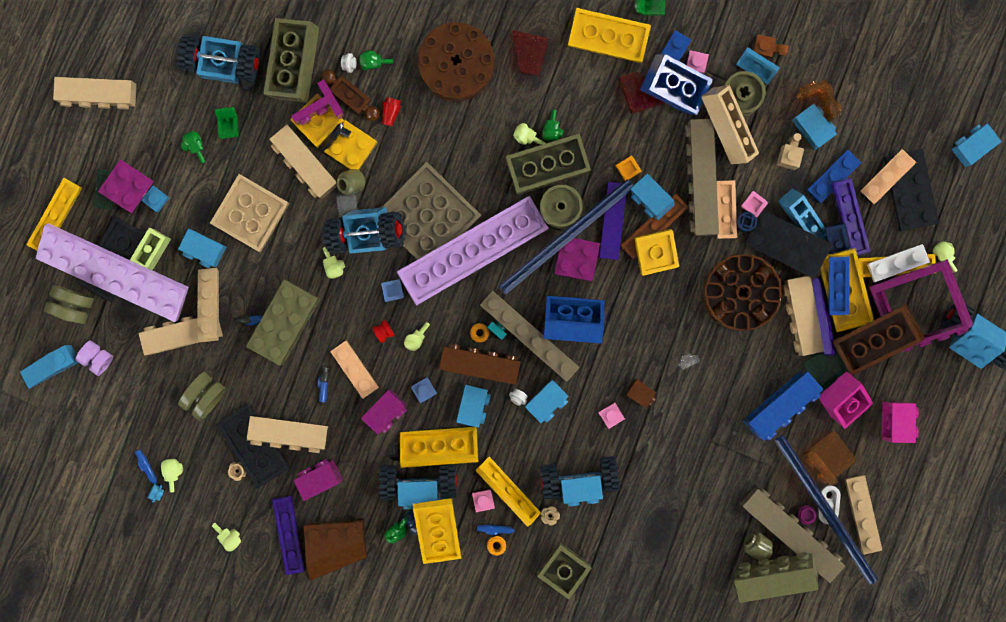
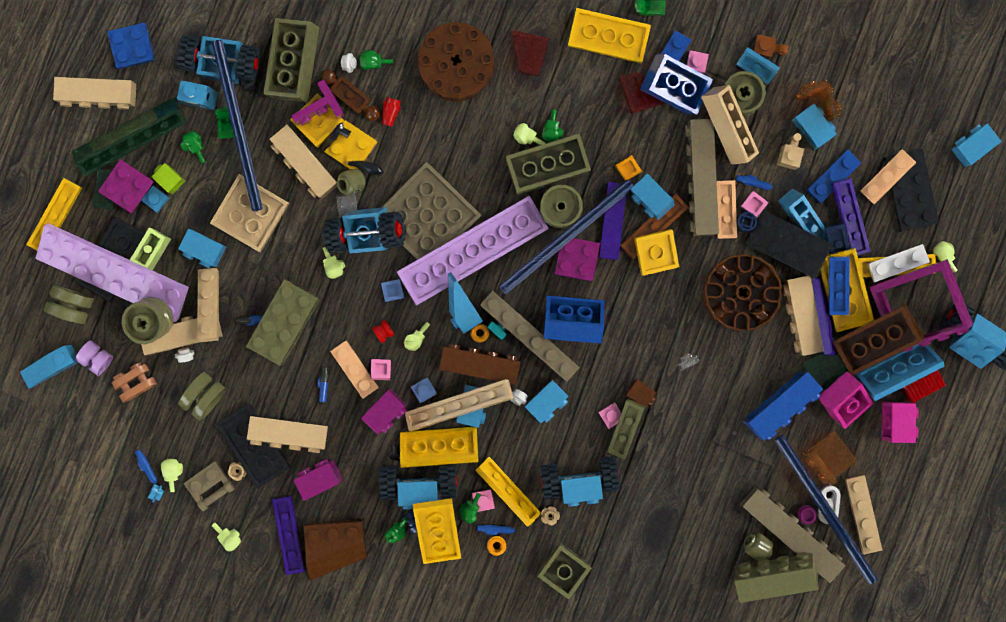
(129, 137): none -> clear green brick
(131, 46): none -> blue plate
(137, 372): none -> nougat brick
(147, 320): none -> olive wheel
(168, 178): none -> lime brick
(184, 355): none -> white plate
(196, 95): none -> dark azure torso
(204, 481): none -> dark tan plate
(237, 125): none -> dark blue axle
(367, 167): none -> black bar
(380, 369): none -> bright pink plate
(459, 405): none -> tan plate
(460, 307): none -> dark azure slope
(469, 510): none -> green piece
(626, 429): none -> olive plate
(752, 181): none -> blue piece
(899, 371): none -> dark azure plate
(923, 387): none -> red brick

